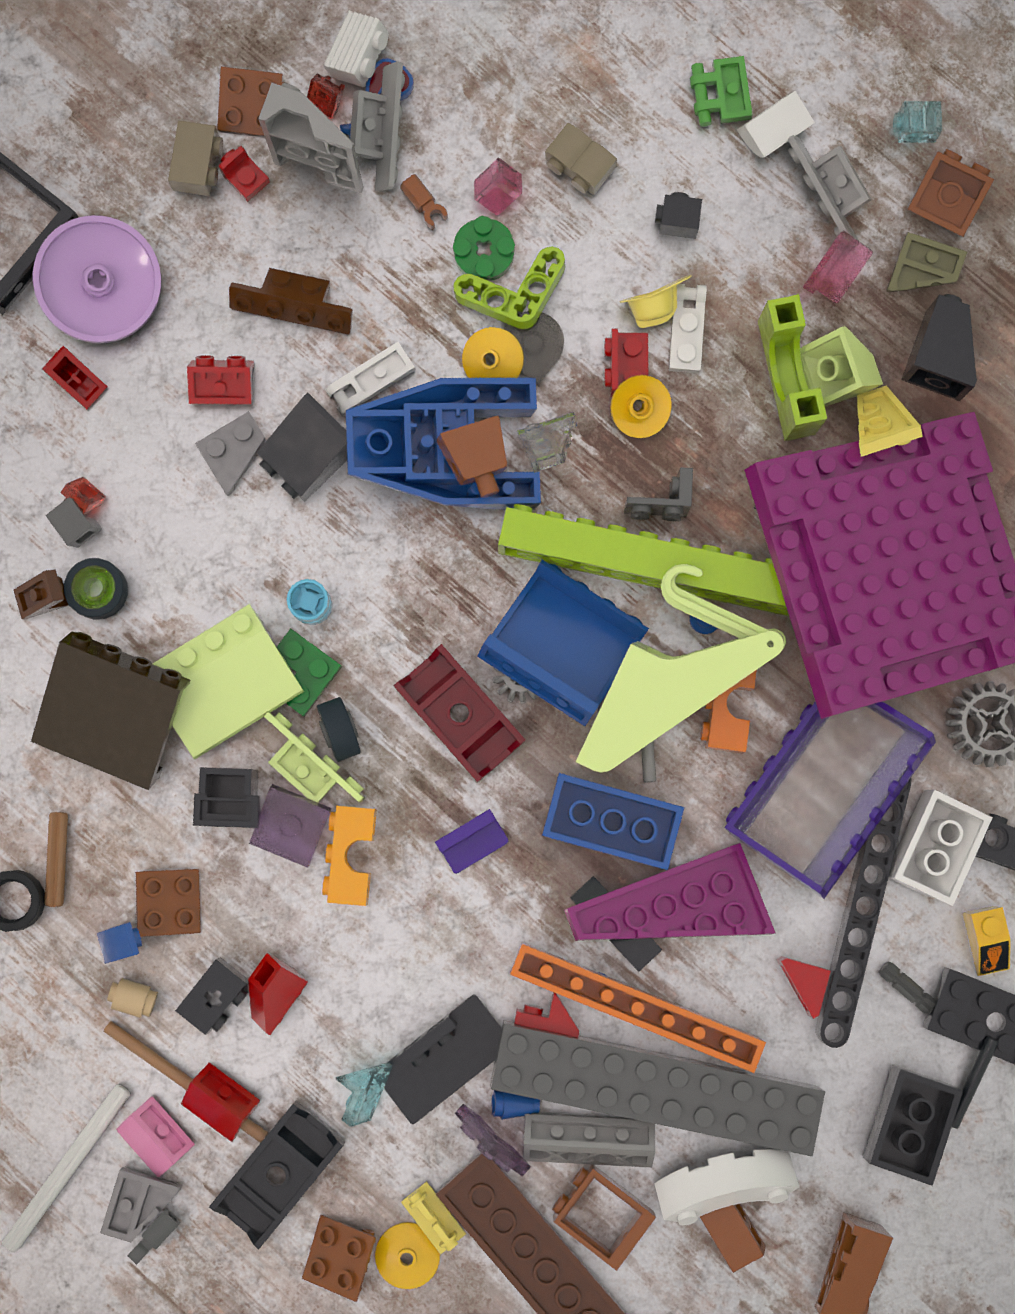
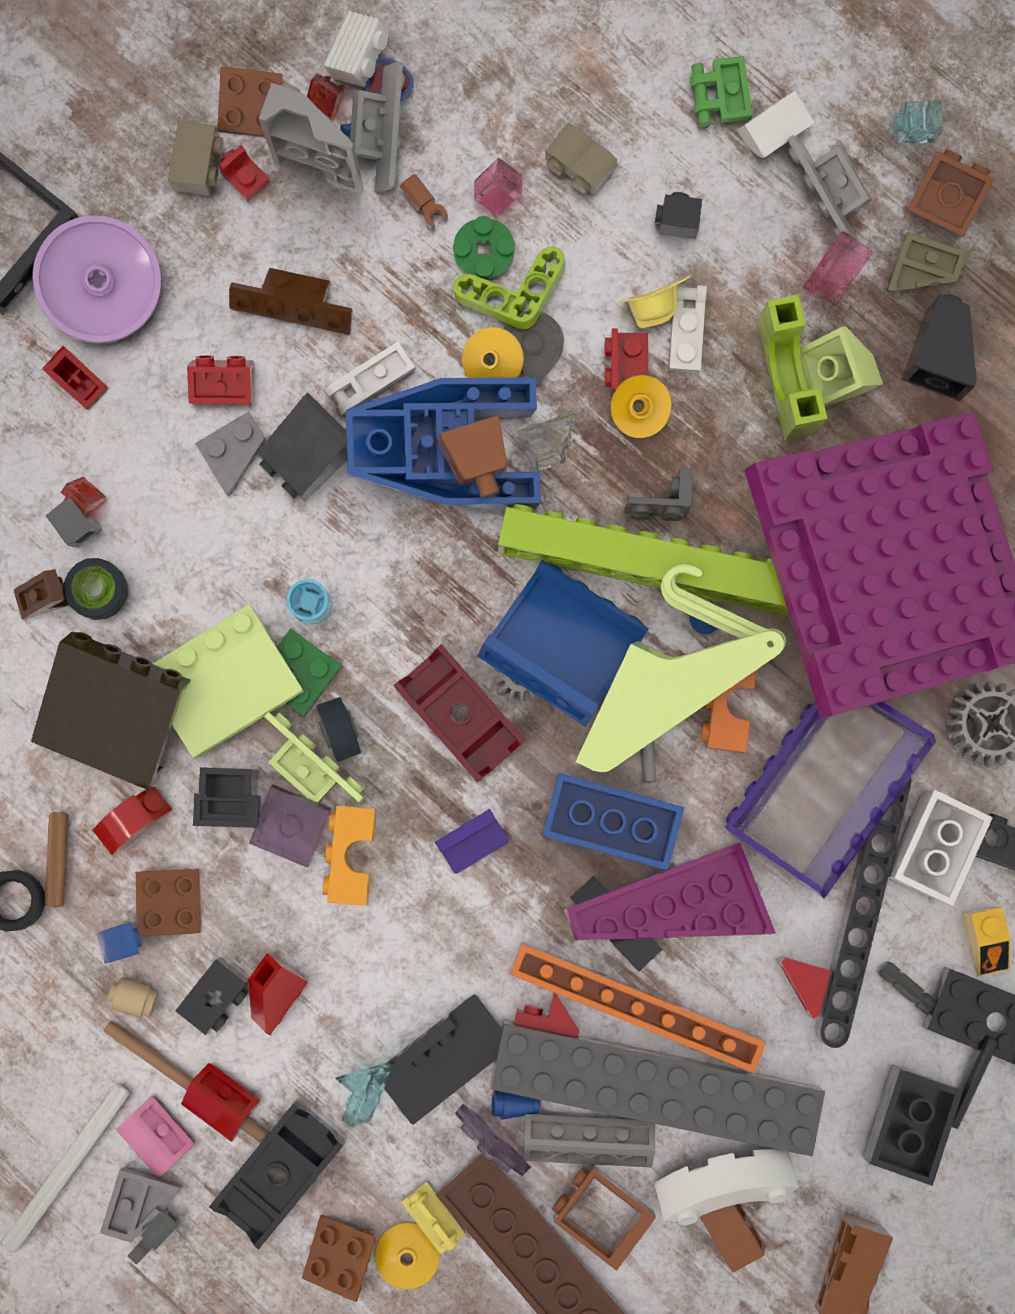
(130, 819): none -> red brick
(884, 421): light yellow wing -> none

